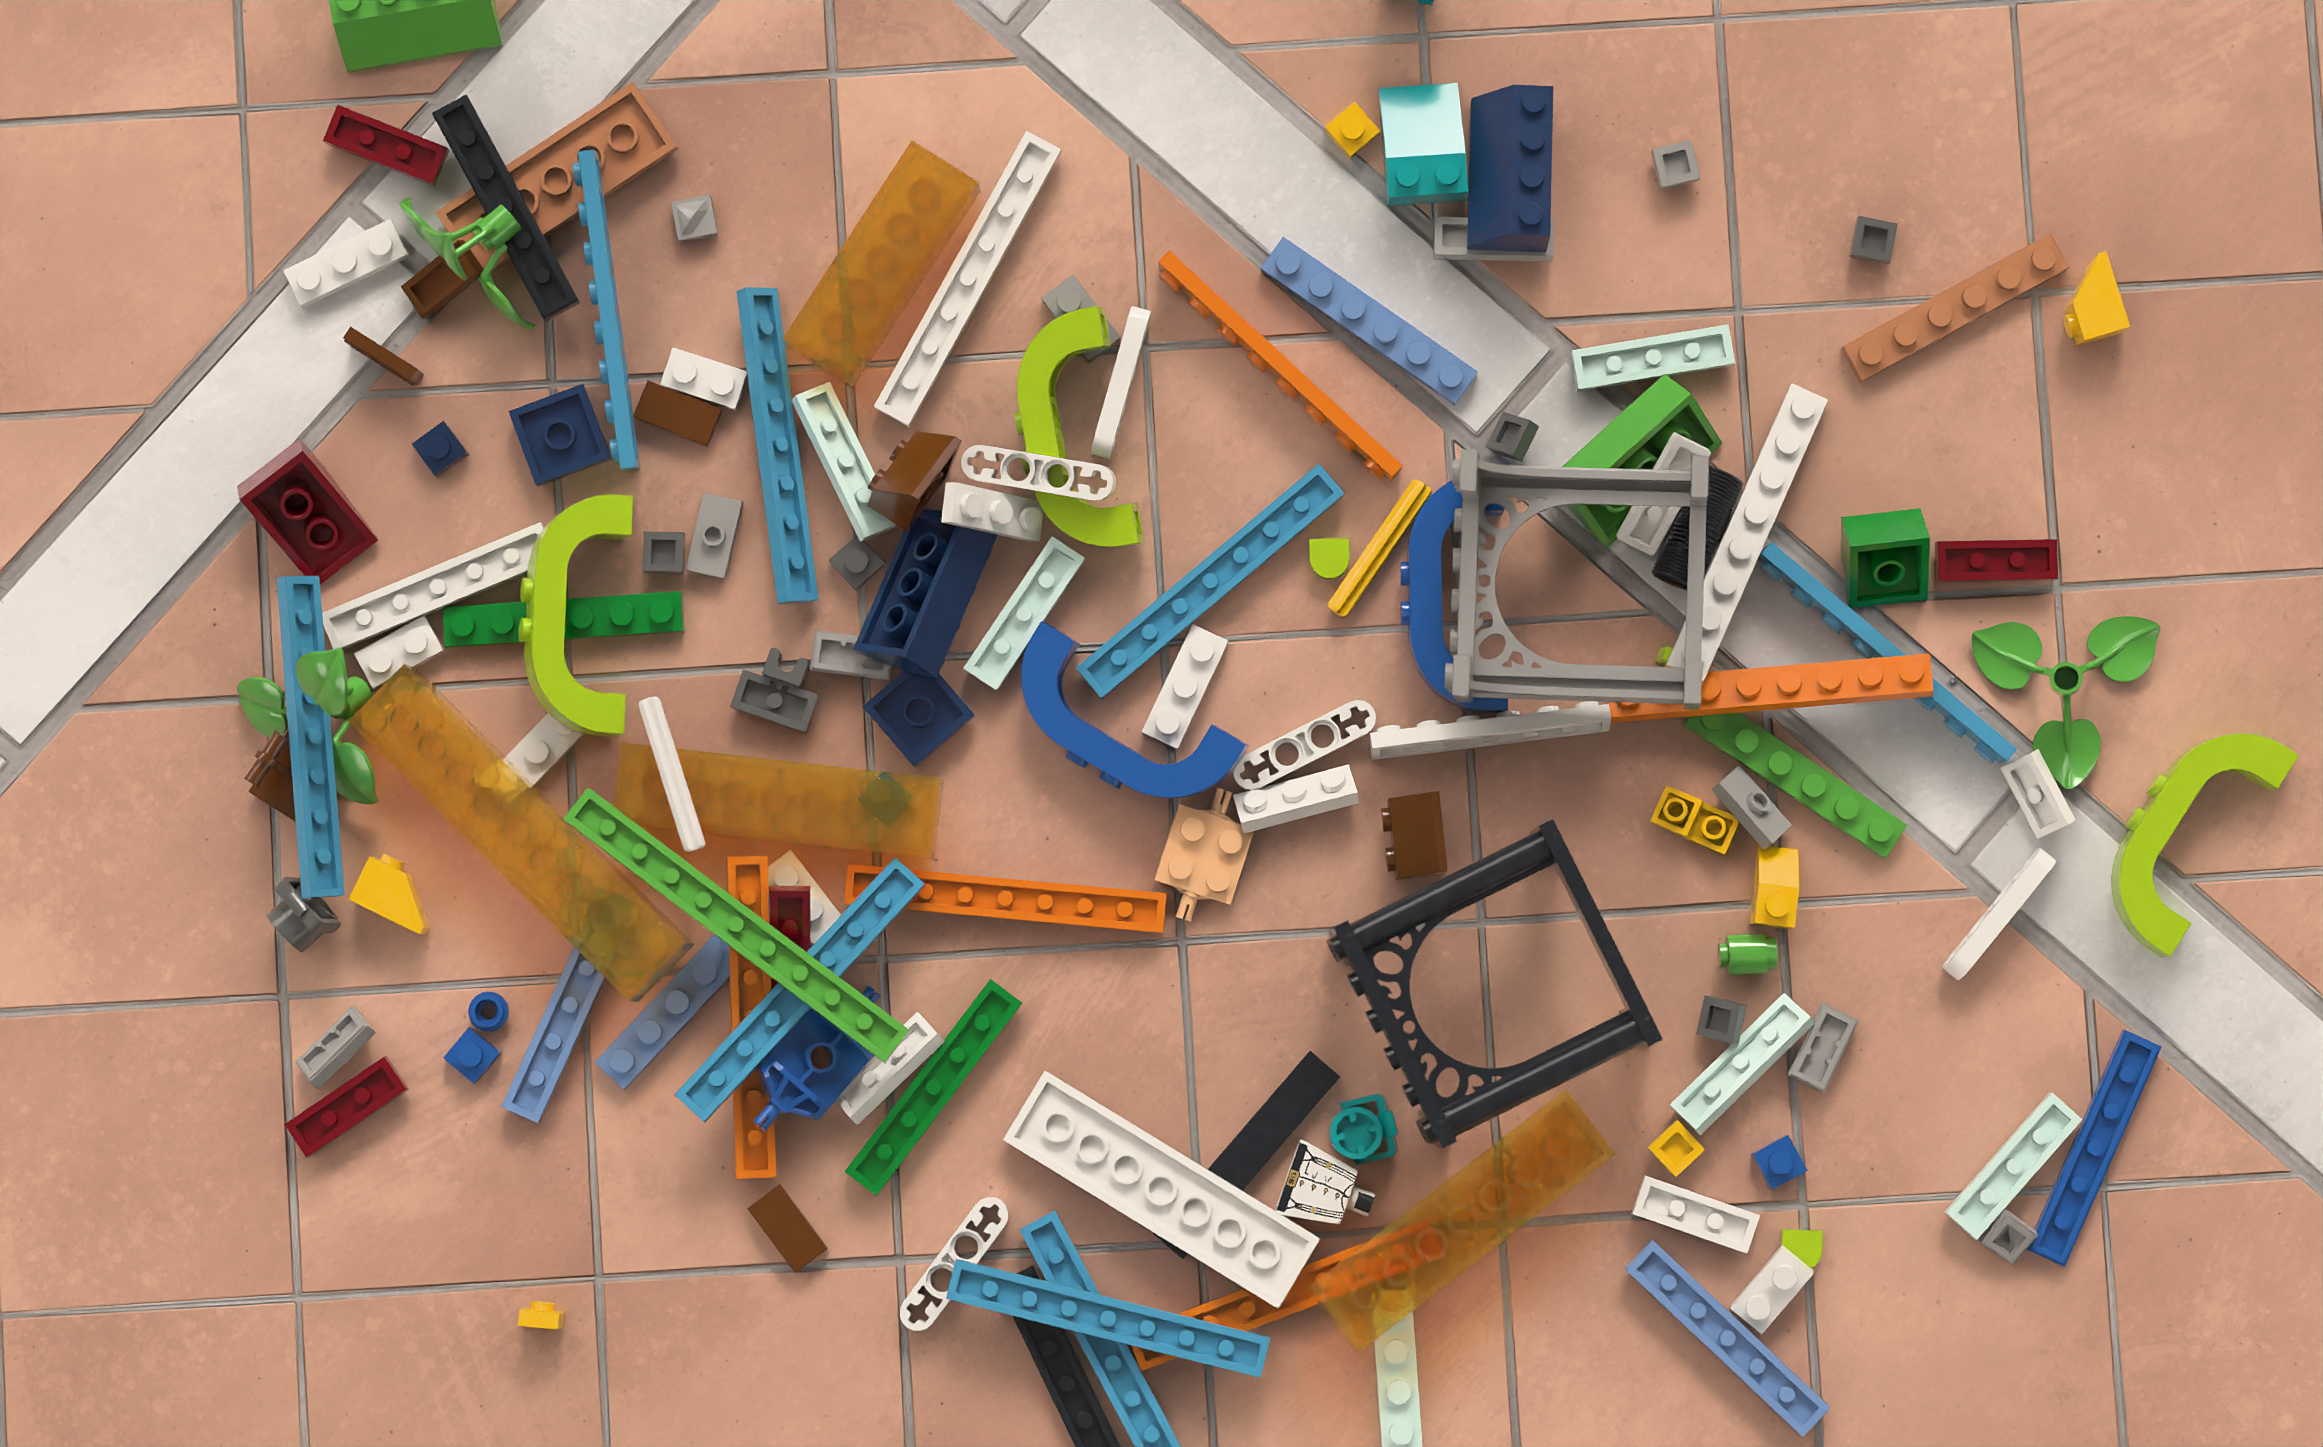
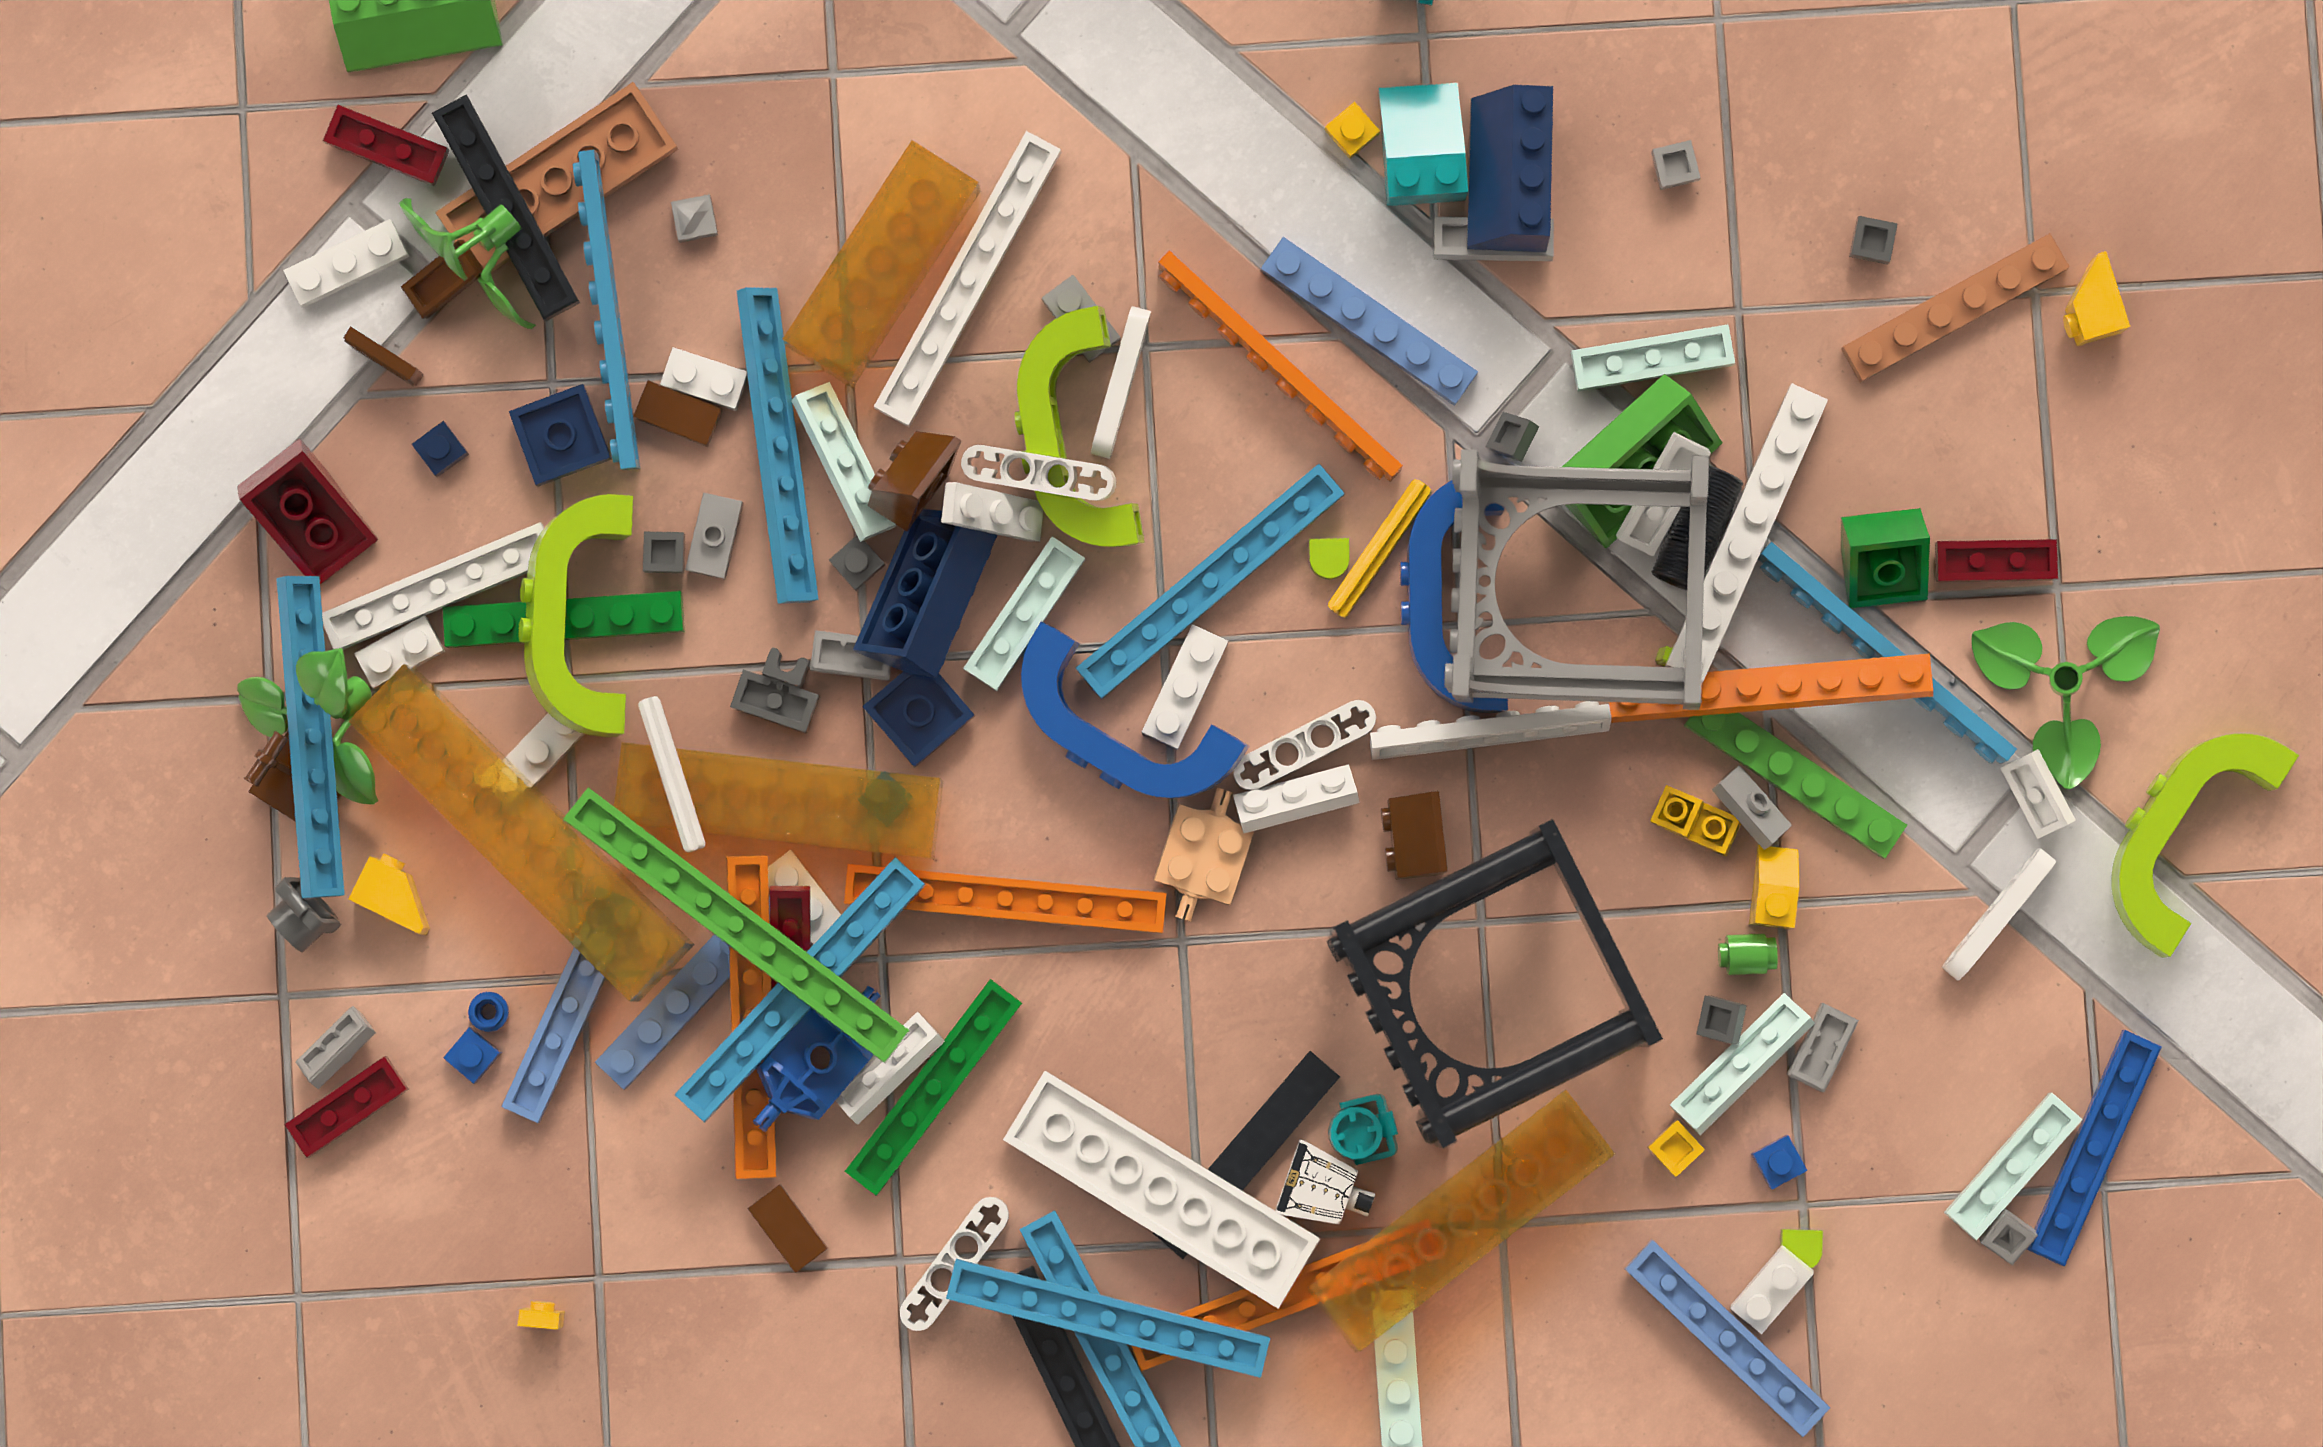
(1695, 1214): white plate -> none

